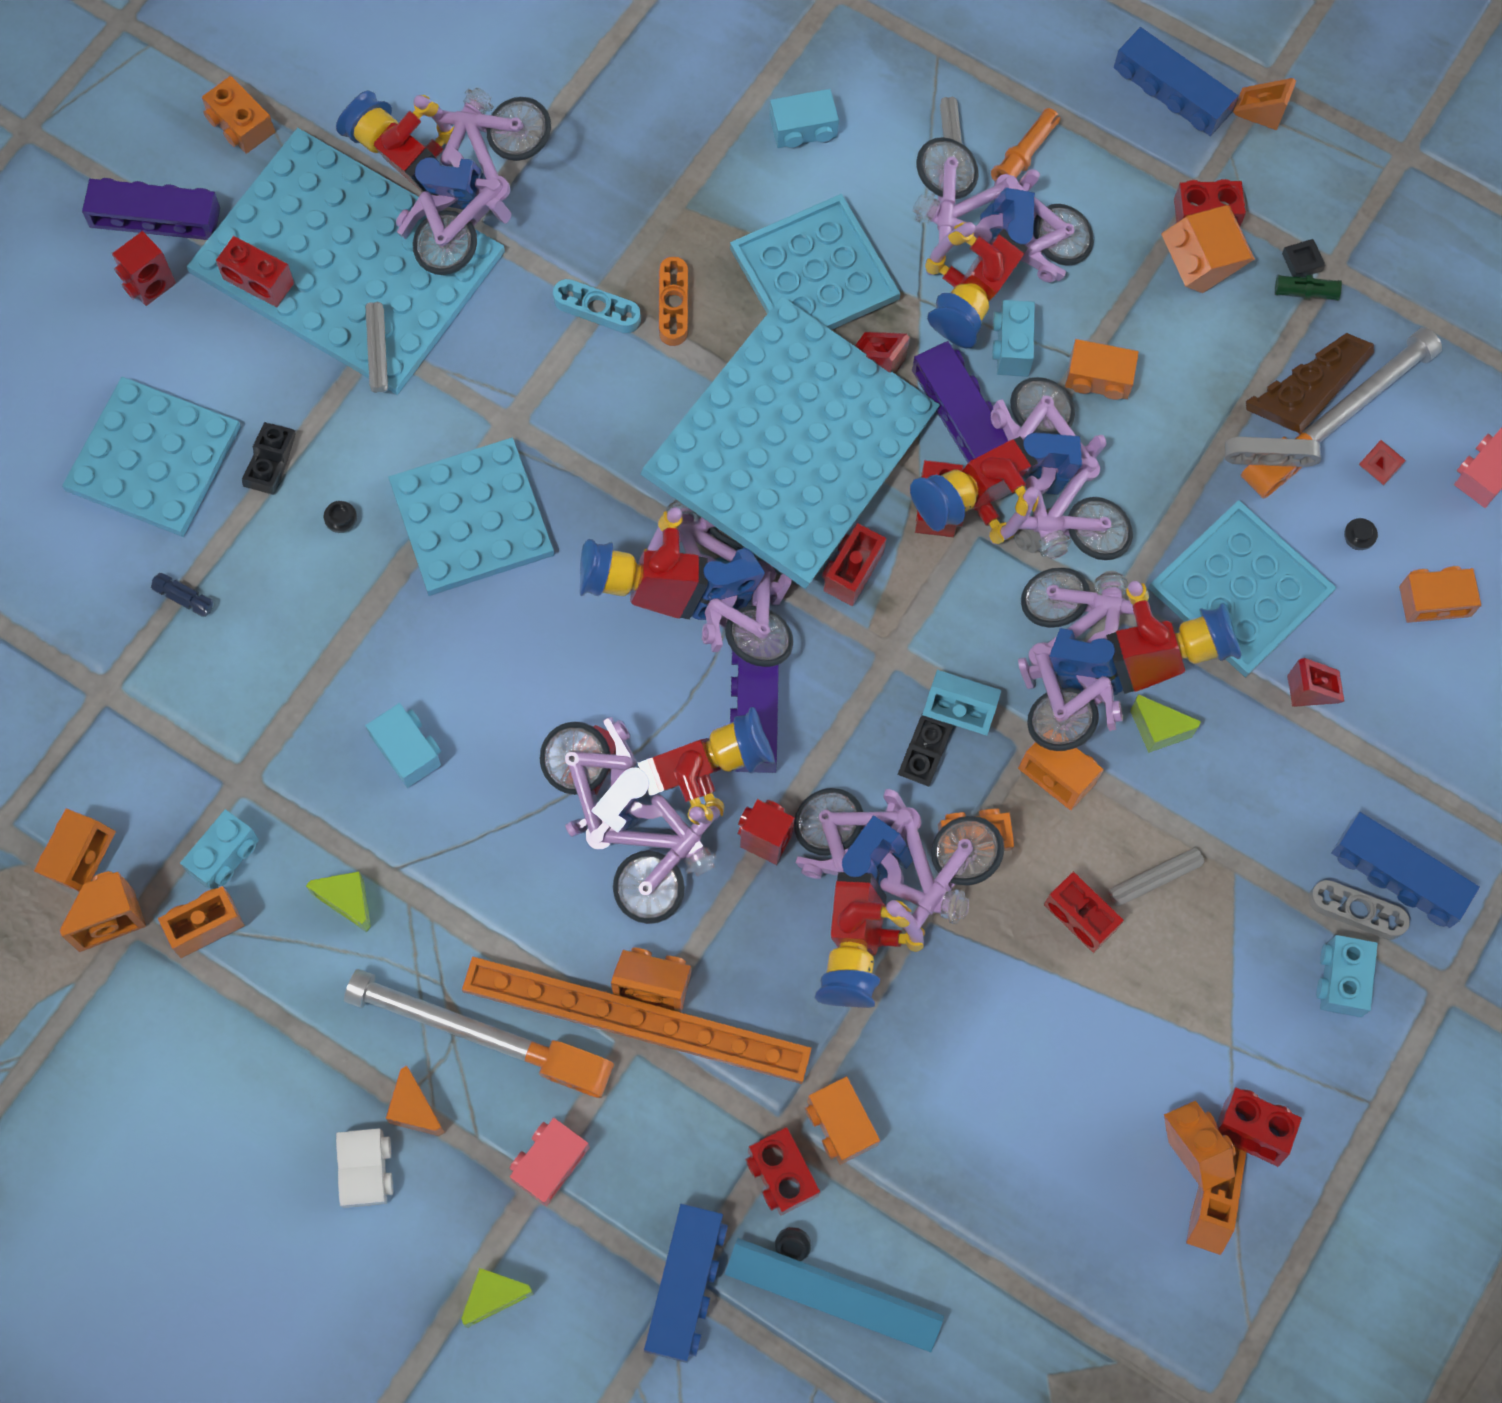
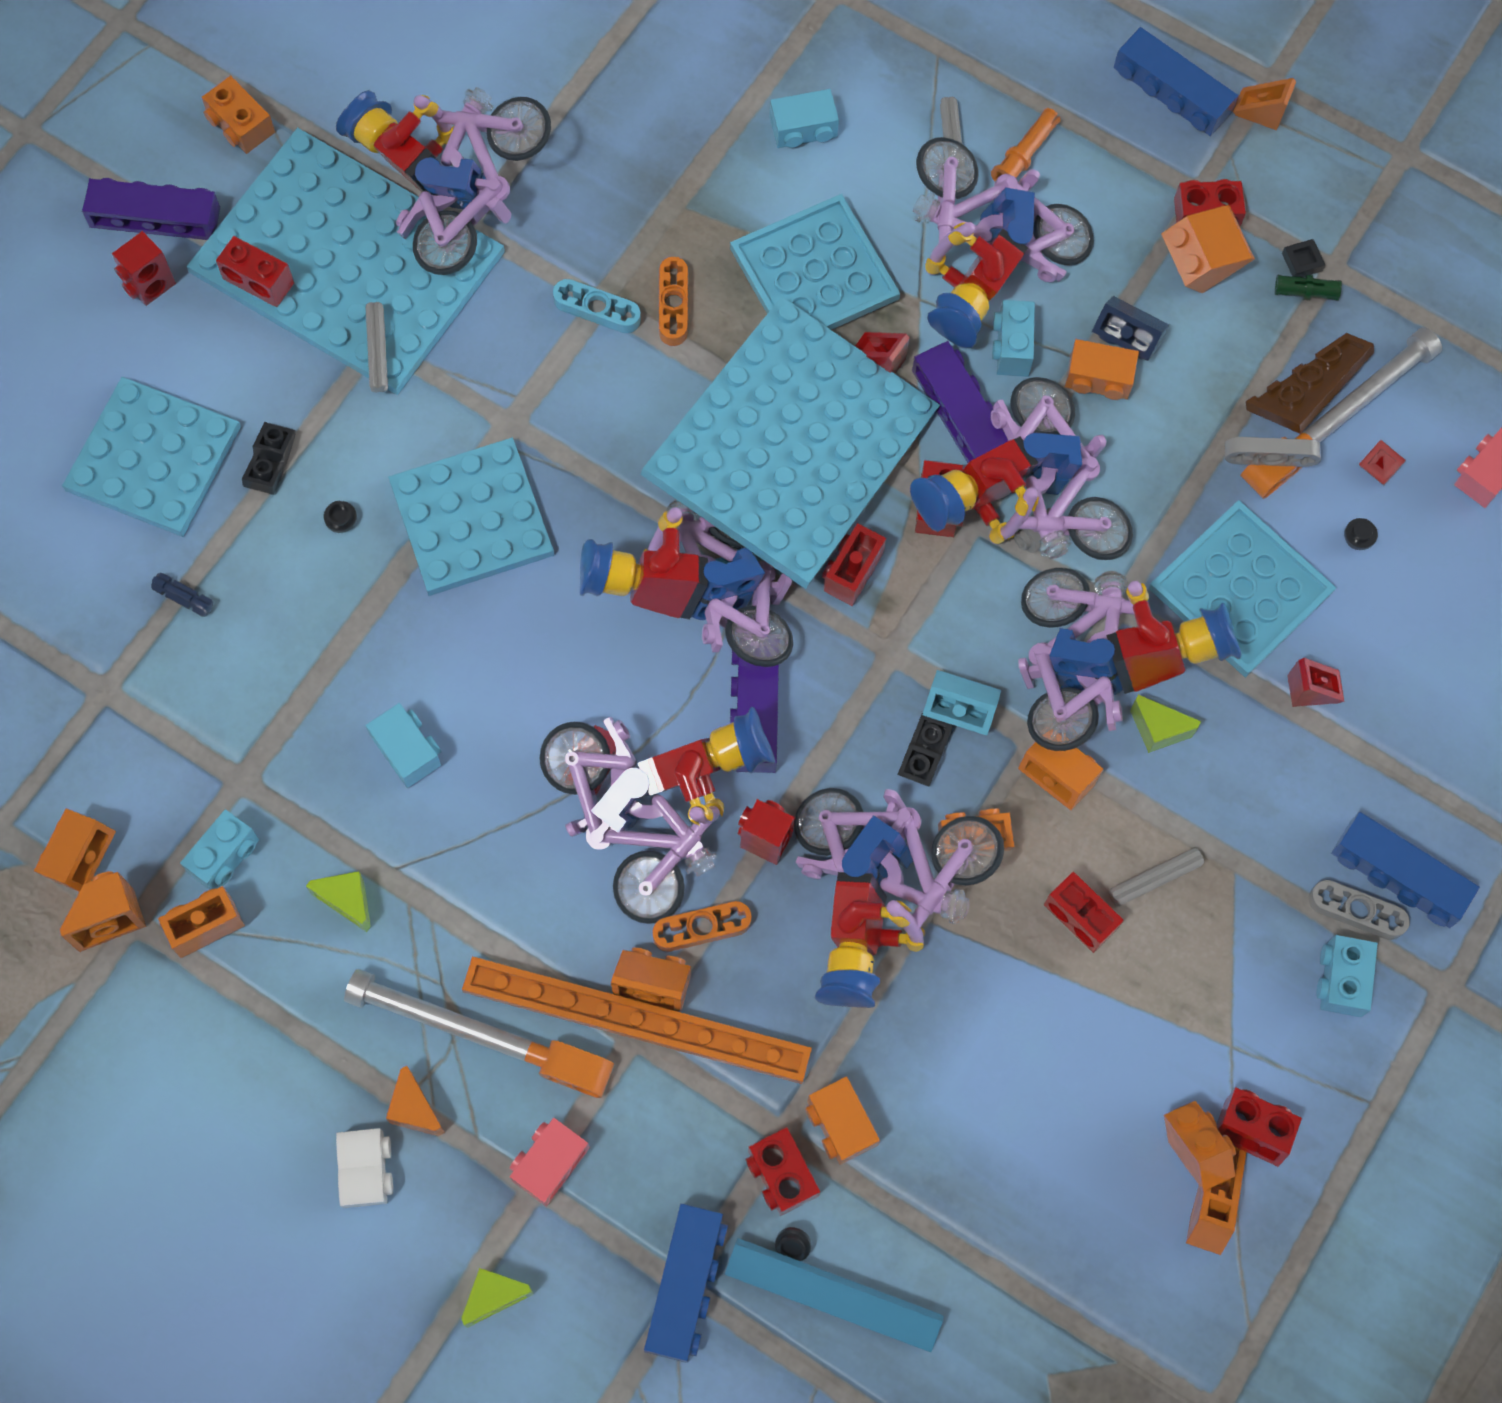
(708, 913): none -> orange beam
(1130, 328): none -> dark blue brick
(1439, 594): orange brick -> none

